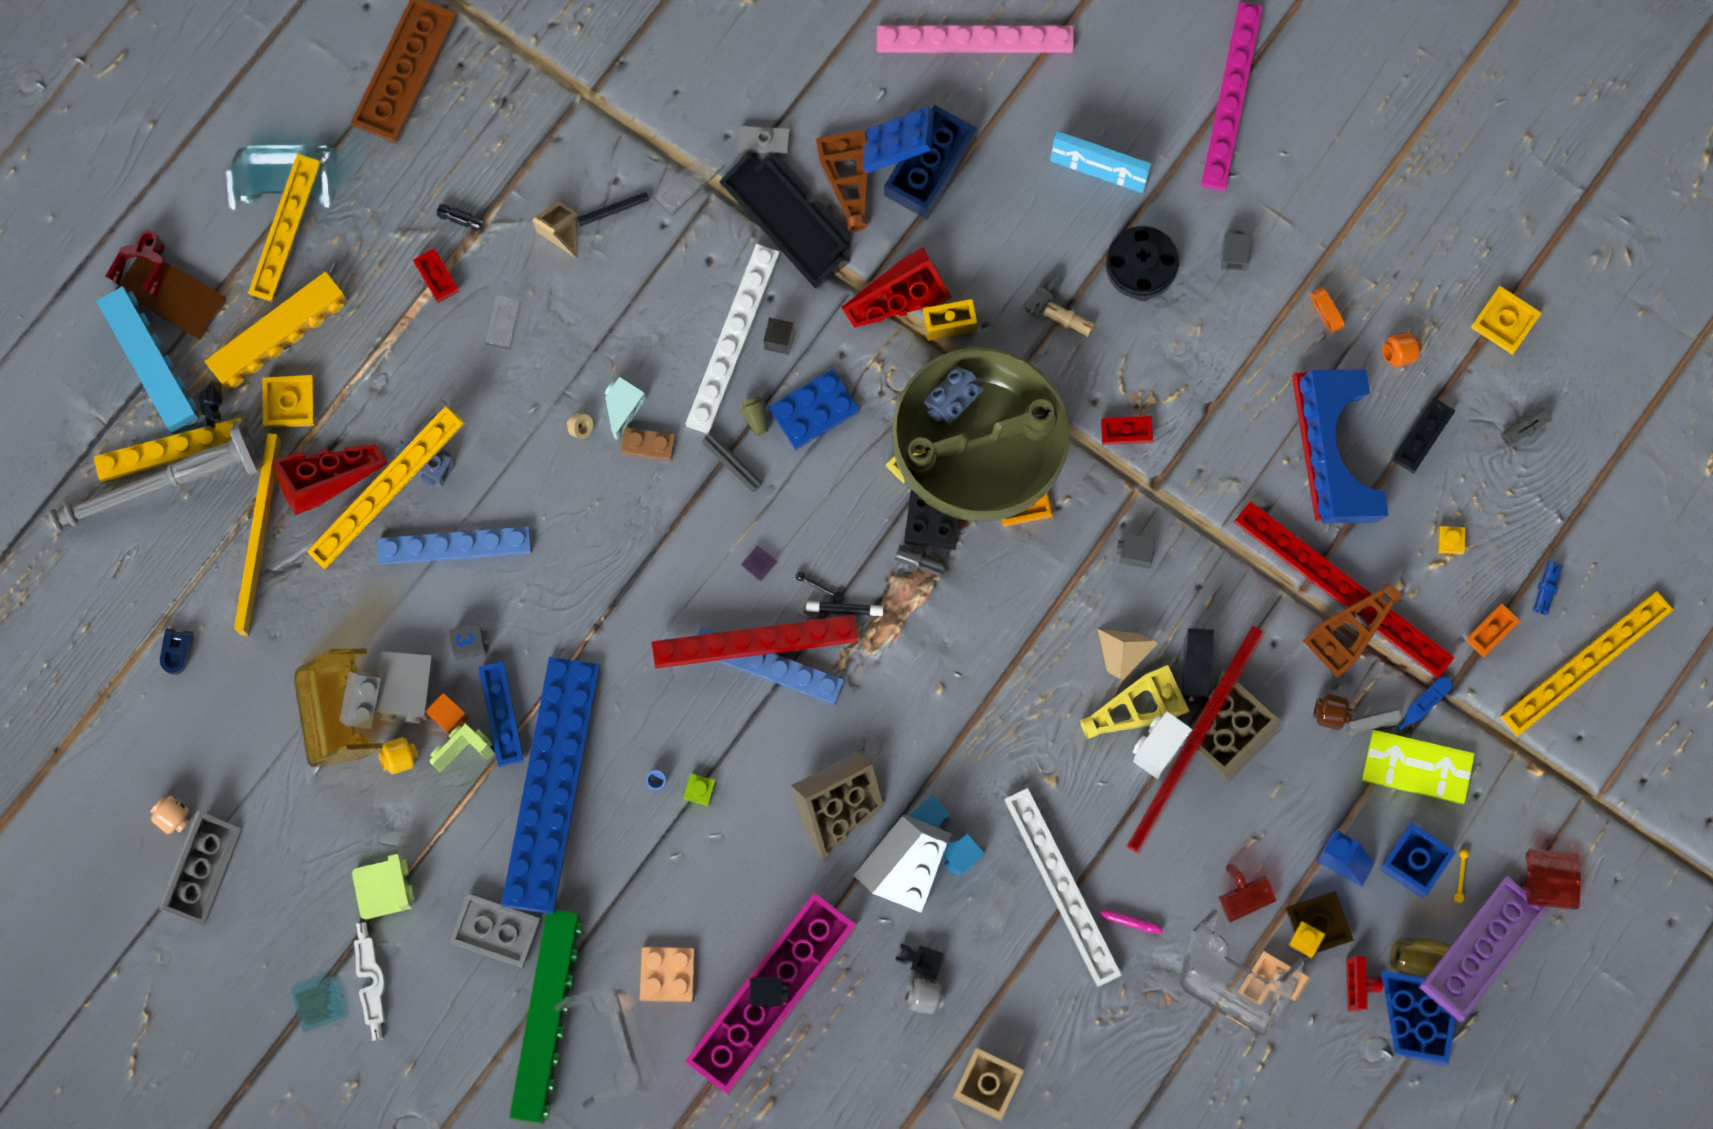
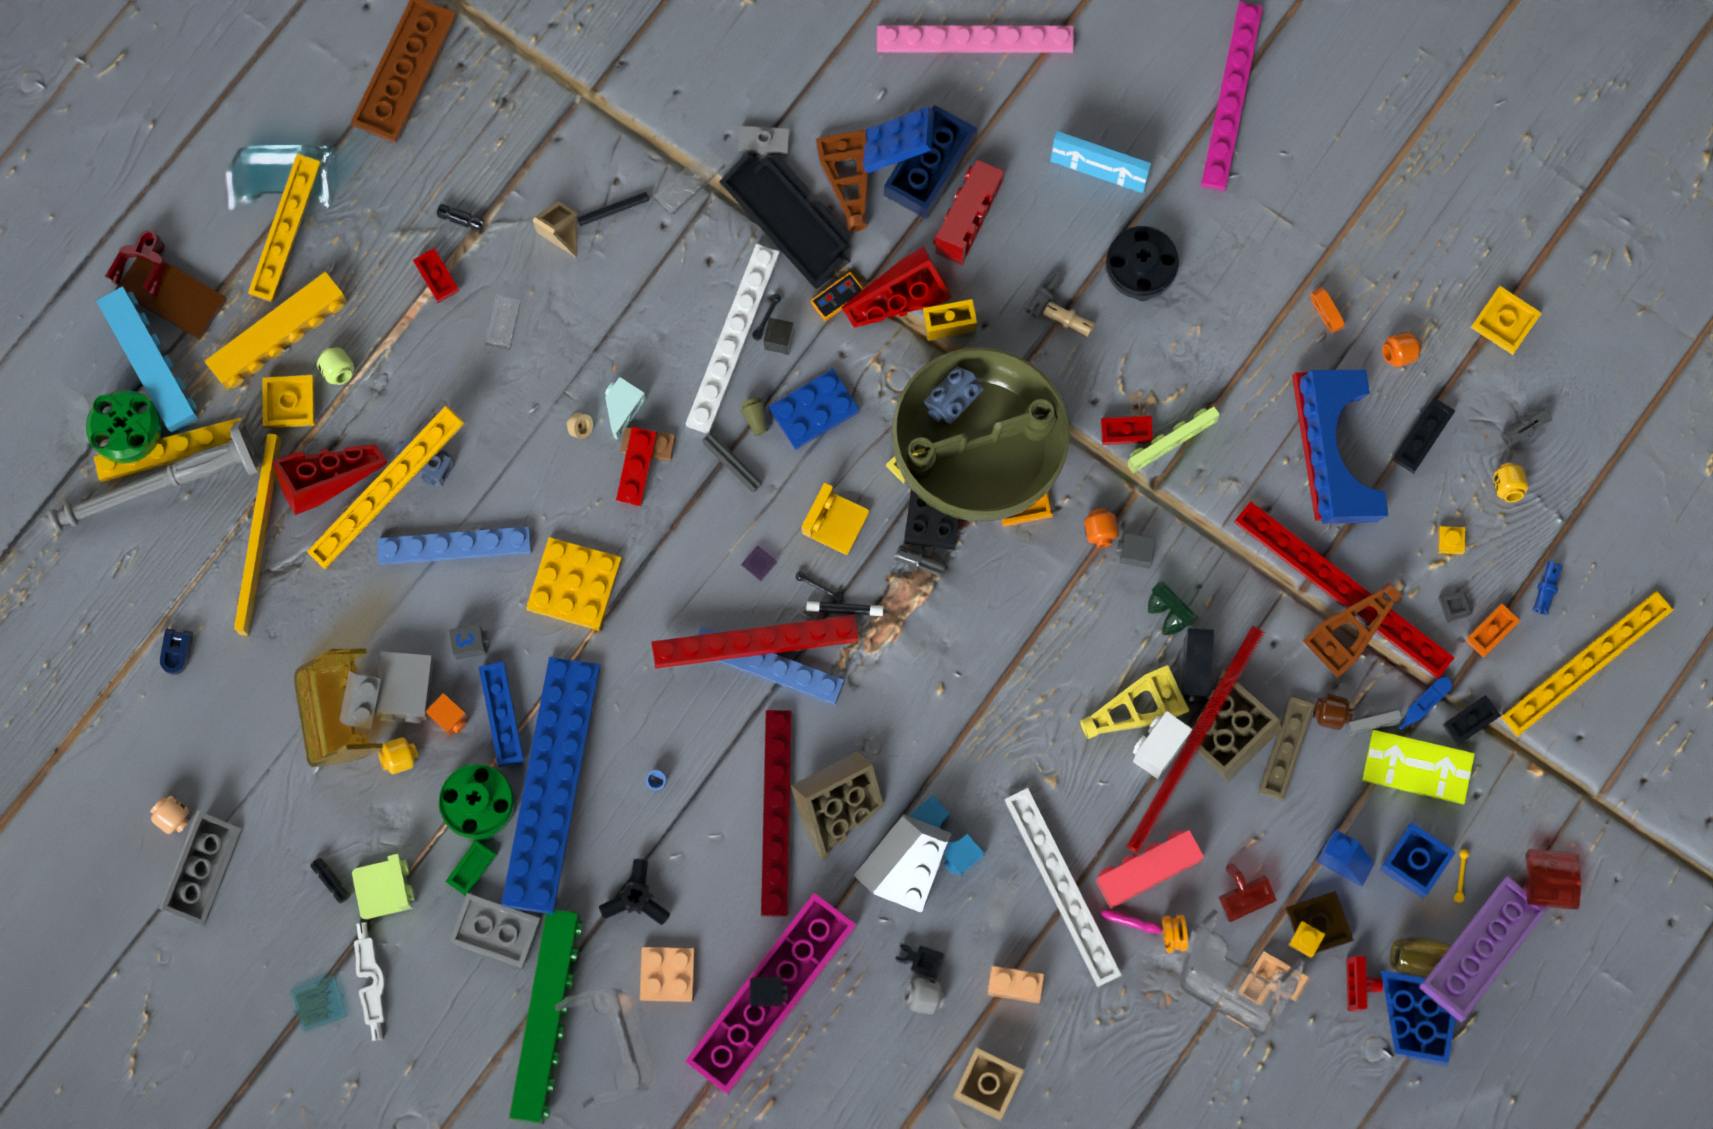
(123, 426): none -> green piece
(210, 401): black plate -> none
(330, 880): none -> black axle
(335, 365): none -> yellowish green head
(459, 739): yellowish green bracket -> none
(462, 811): none -> green piece
(471, 868): none -> green tile
(574, 583): none -> yellow plate
(636, 466): none -> red plate
(638, 885): none -> black bush
(699, 789): lime plate -> none
(757, 334): none -> black hinge
(776, 813): none -> dark red plate
(834, 297): none -> tile
(834, 520): none -> yellow bracket
(968, 211): none -> red wedge
(1015, 984): none -> light nougat brick
(1101, 527): none -> orange head
(1123, 650): tan slope -> none
(1150, 868): none -> coral brick
(1171, 934): none -> light orange wheel
(1180, 434): none -> yellowish green plate
(1180, 614): none -> clear green tile
(1235, 251): dark grey brick -> none
(1286, 748): none -> dark tan tile
(1455, 606): none -> flat silver tile
(1471, 720): none -> black plate
(1510, 482): none -> yellow head

